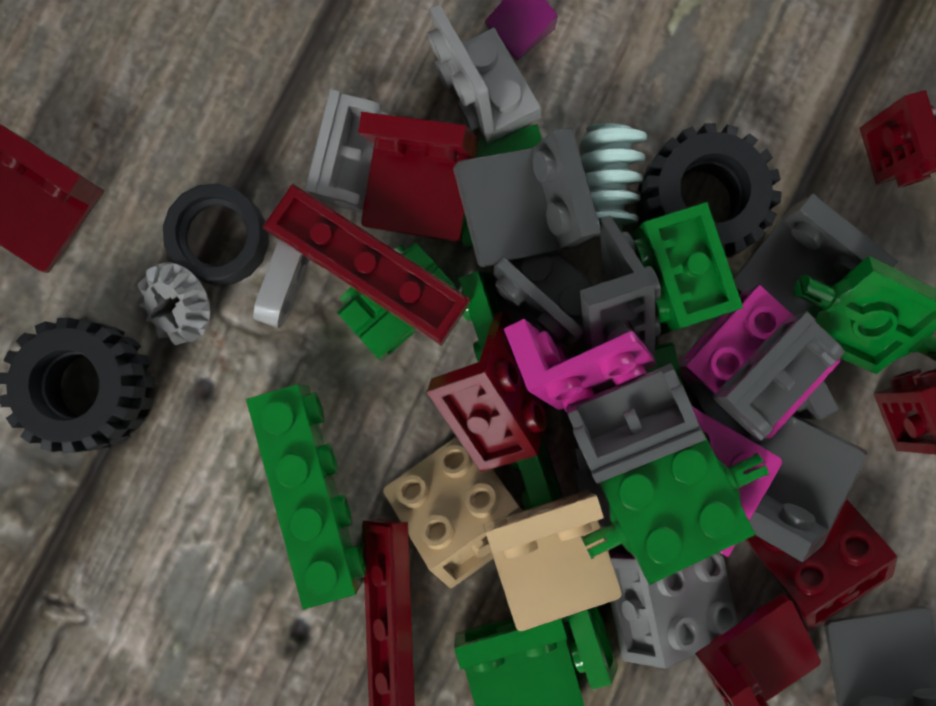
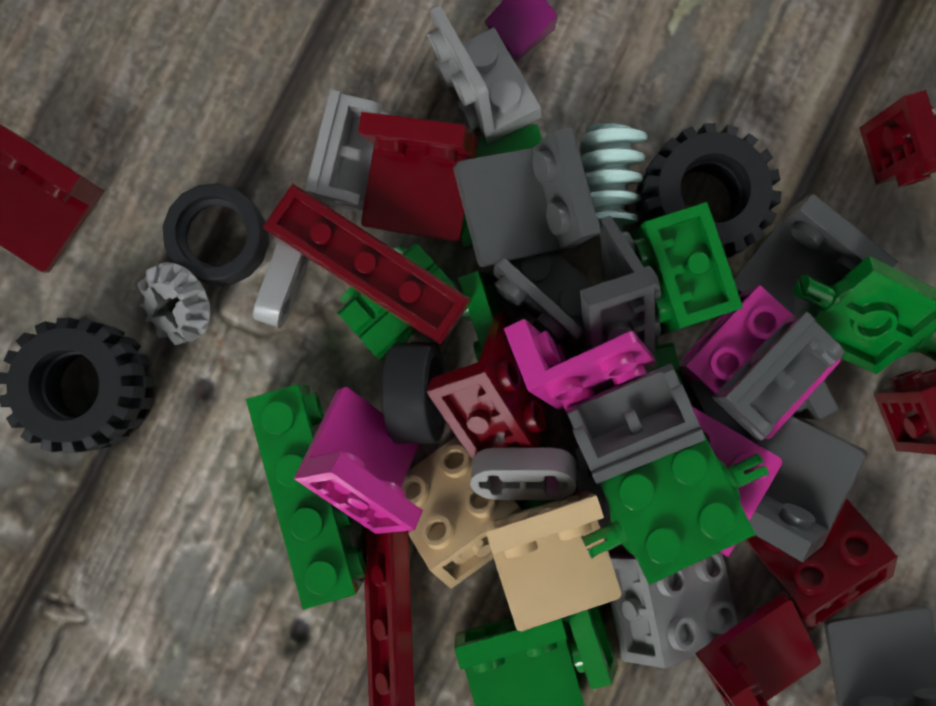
(360, 466): none -> dark pink bracket
(405, 403): none -> black tyre
(523, 474): none -> light grey beam

